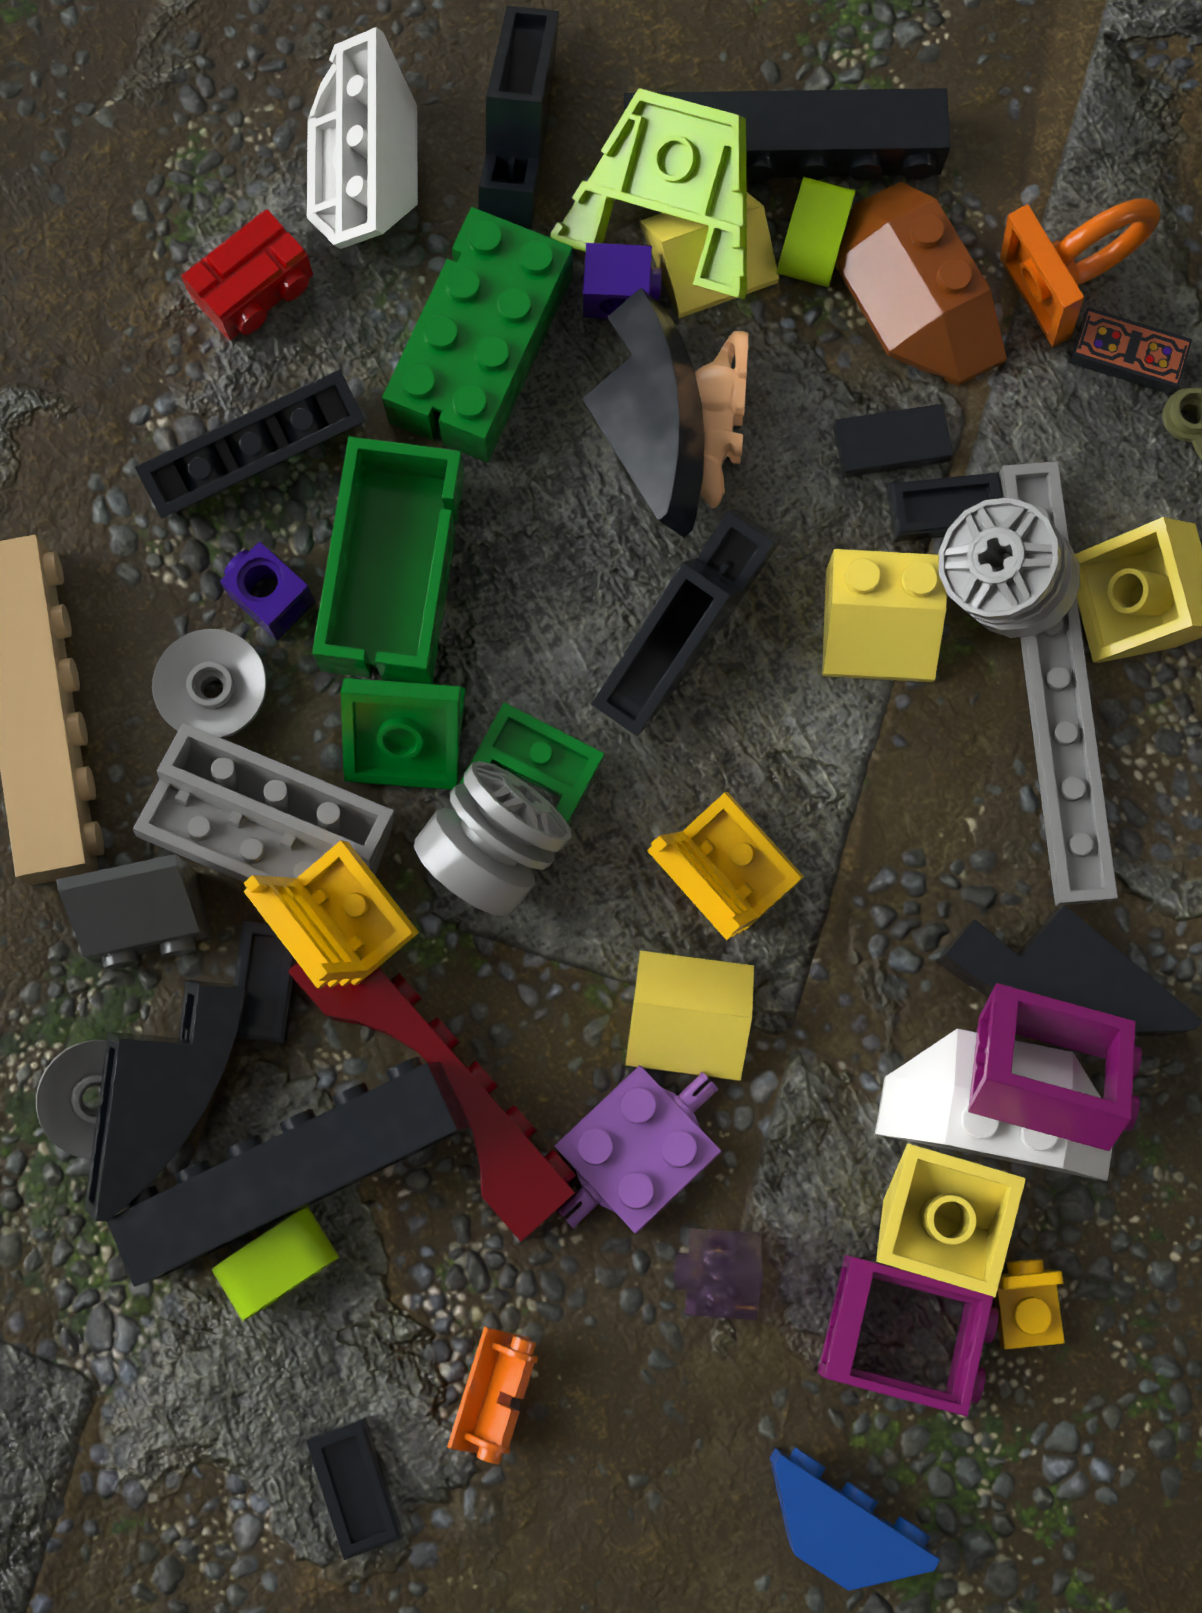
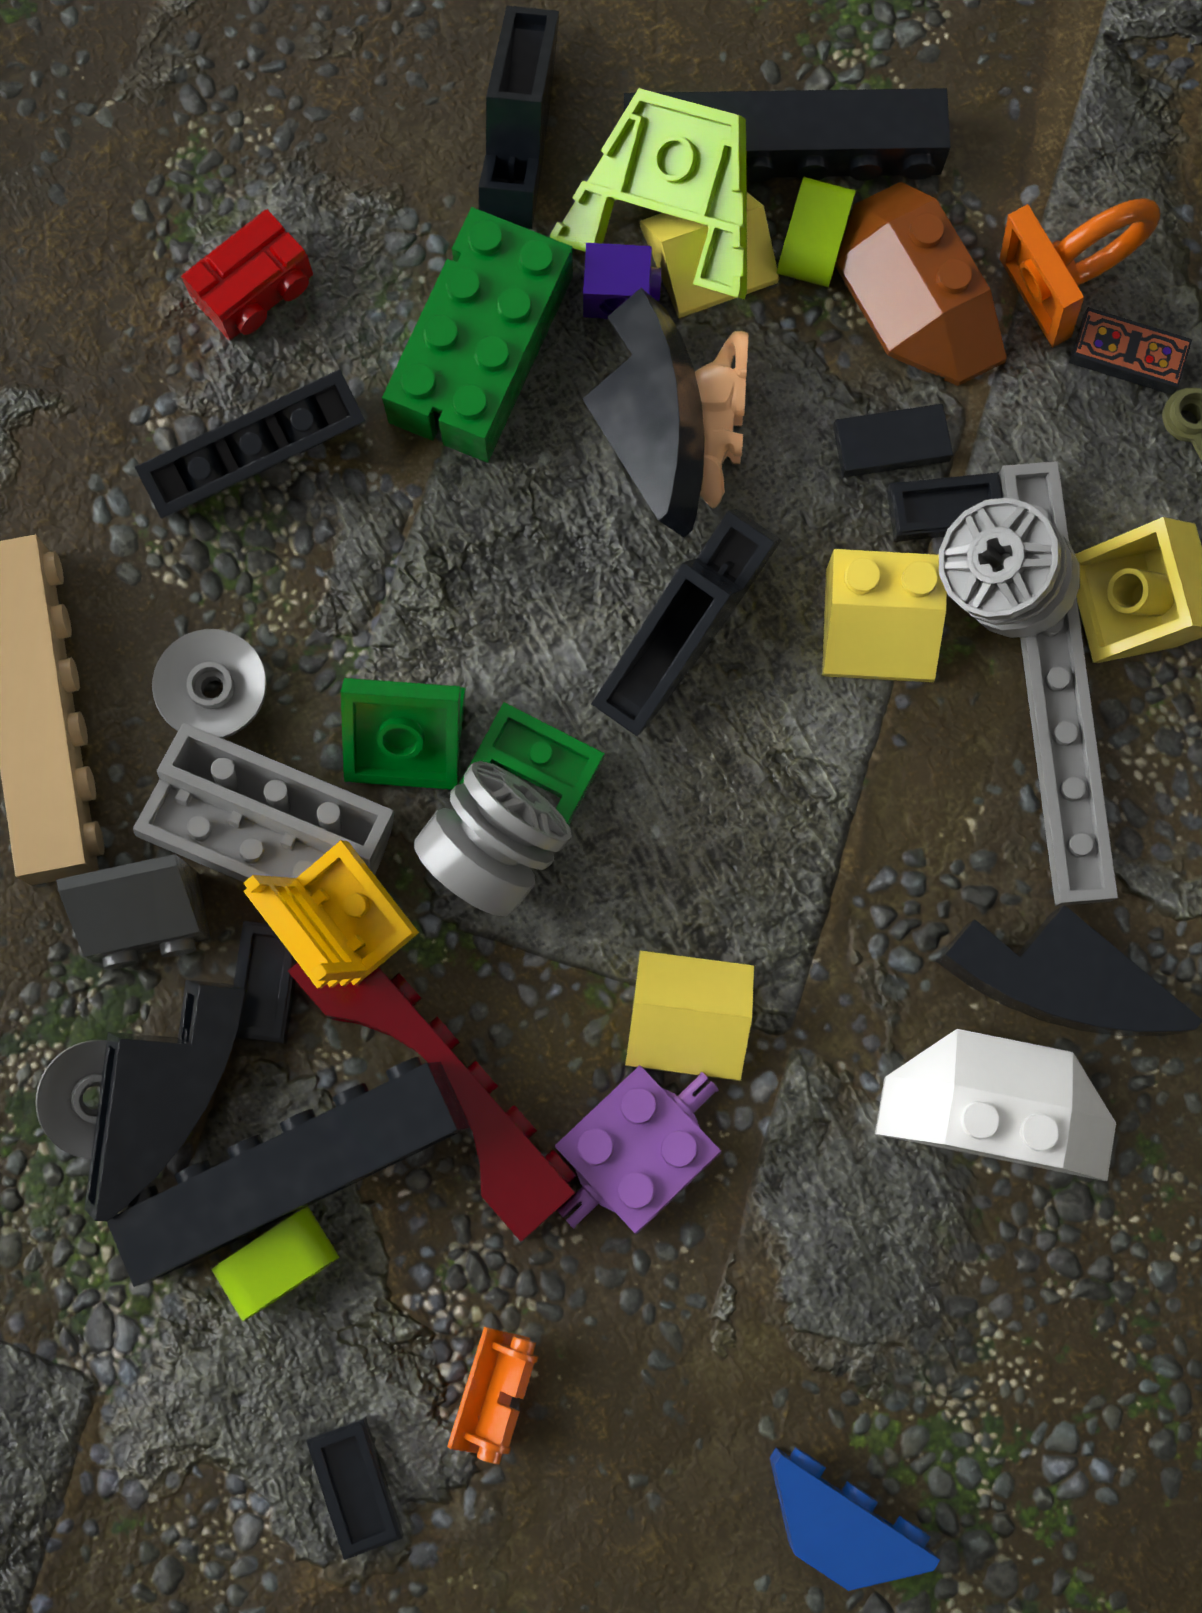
(282, 607): dark purple brick -> none
(361, 143): white wedge -> none
(389, 561): green piece -> none
(720, 1274): clear purple brick -> none
(726, 866): yellow plate -> none
(949, 1219): light yellow slope -> none
(965, 1376): magenta window -> none
(1029, 1305): yellow bracket -> none
(1045, 1106): magenta window -> none

